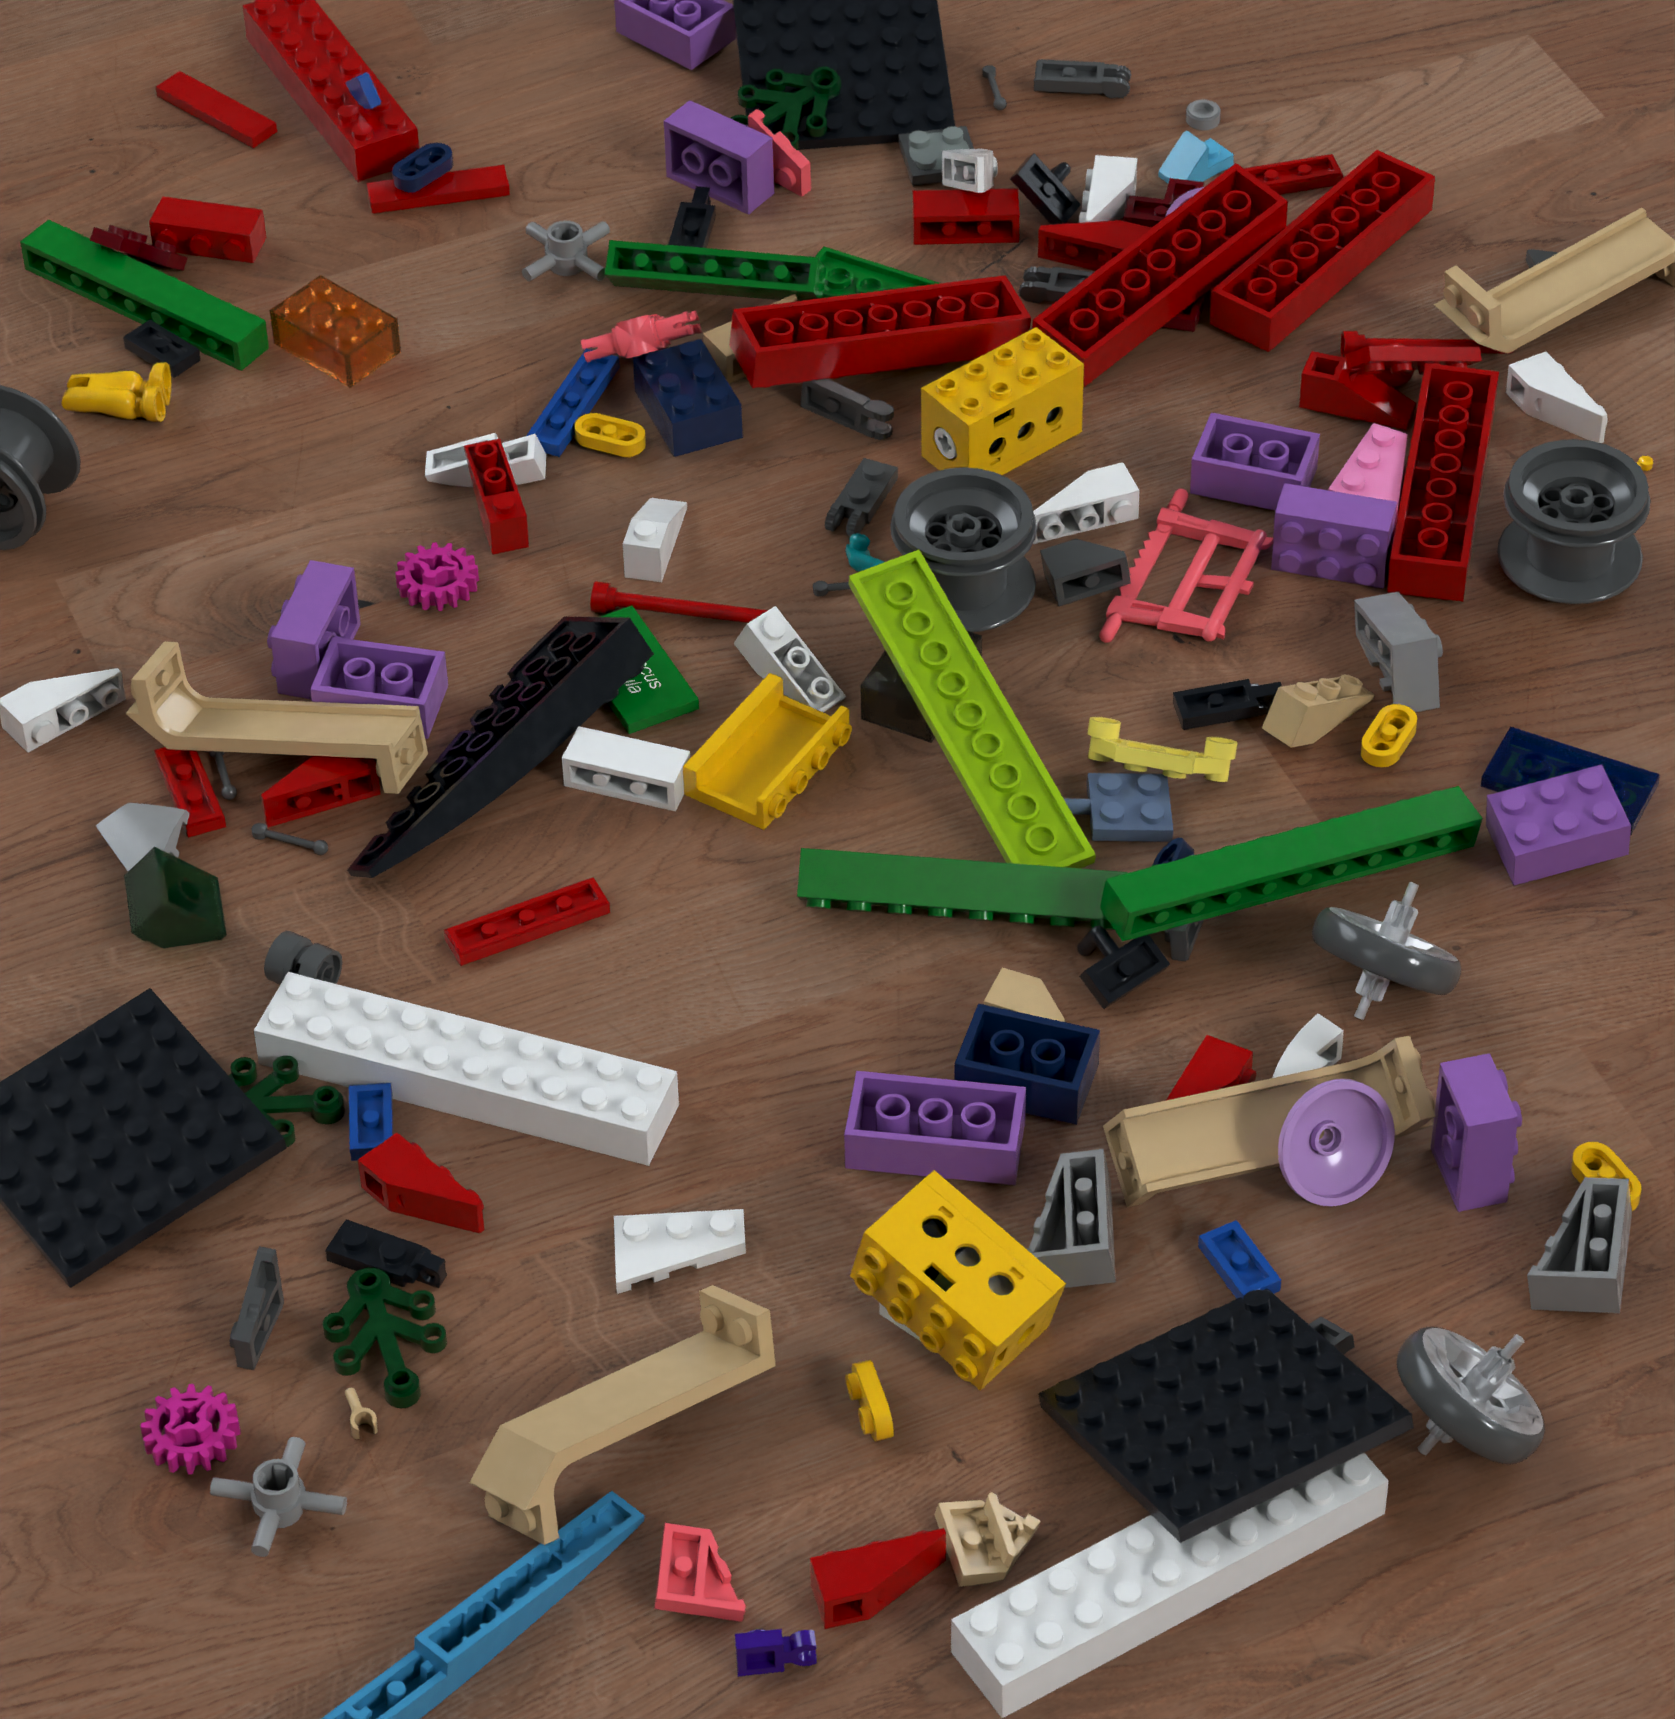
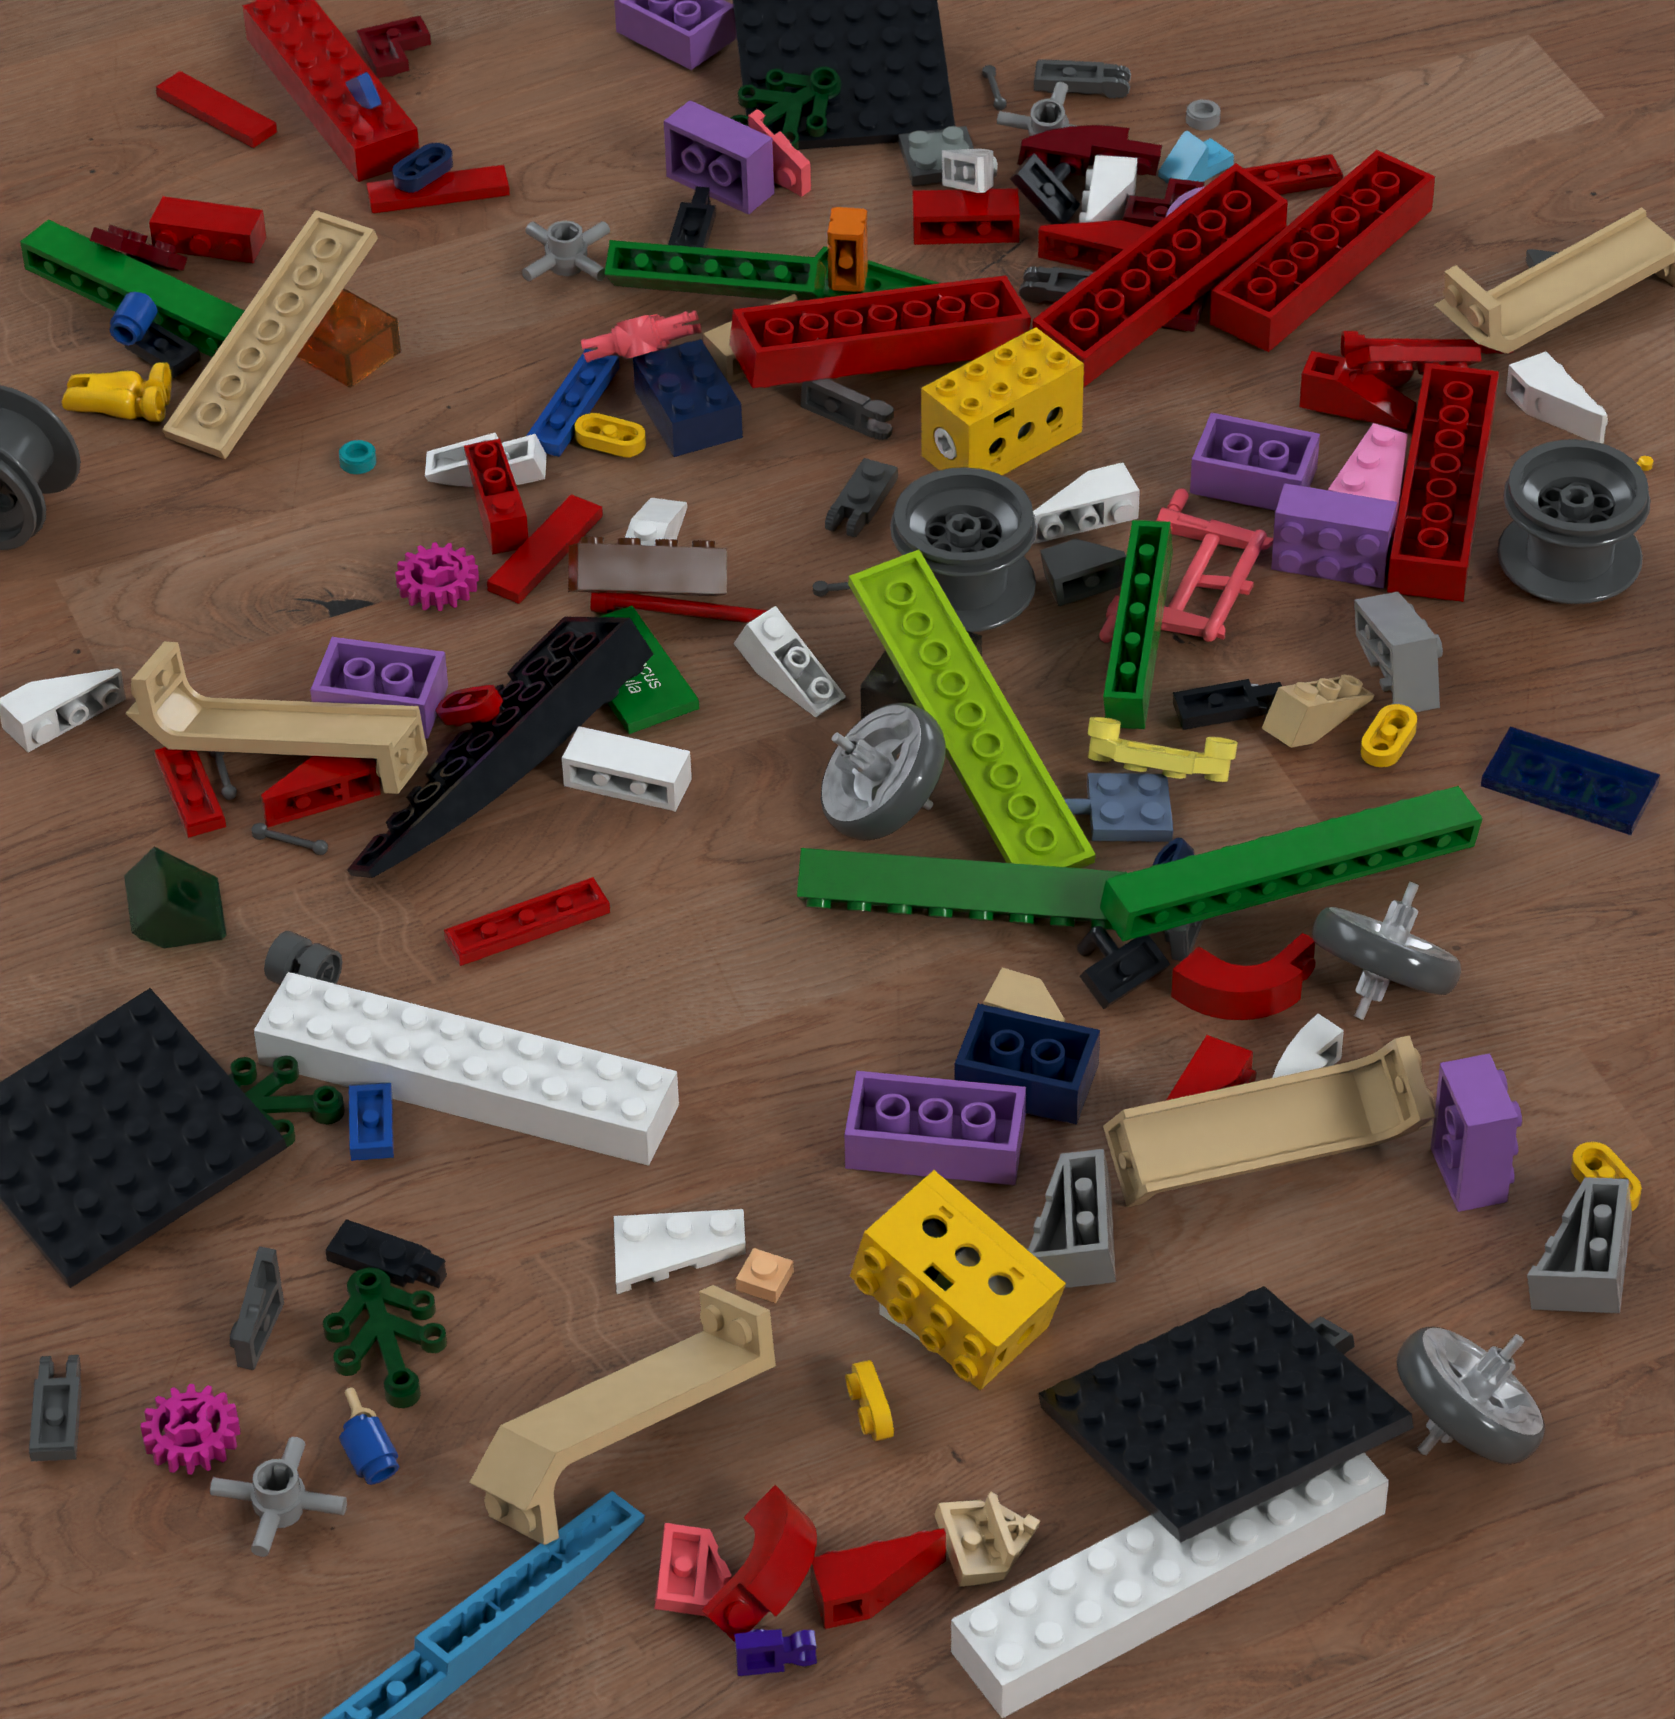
(56, 1412): none -> dark grey hinge
(132, 318): none -> blue brick
(140, 827): light grey slope -> none
(269, 334): none -> tan plate
(319, 609): medium lavender brick -> none
(357, 457): none -> teal tile
(369, 1449): none -> blue brick
(386, 44): none -> dark red plate
(413, 1185): red slope -> none
(470, 705): none -> red plate
(544, 549): none -> red tile
(647, 569): none -> brick
(764, 754): yellow panel -> none
(764, 1275): none -> light nougat plate
(774, 1568): none -> red arch
(847, 249): none -> orange brick
(858, 554): teal arm -> none
(866, 786): none -> flat silver wheel
(1045, 114): none -> light grey bar
(1081, 143): none -> dark red slope
(1138, 623): none -> green brick
(1238, 1260): blue plate -> none
(1243, 991): none -> red arch
(1353, 1147): lavender dish -> none
(1558, 825): medium lavender brick -> none

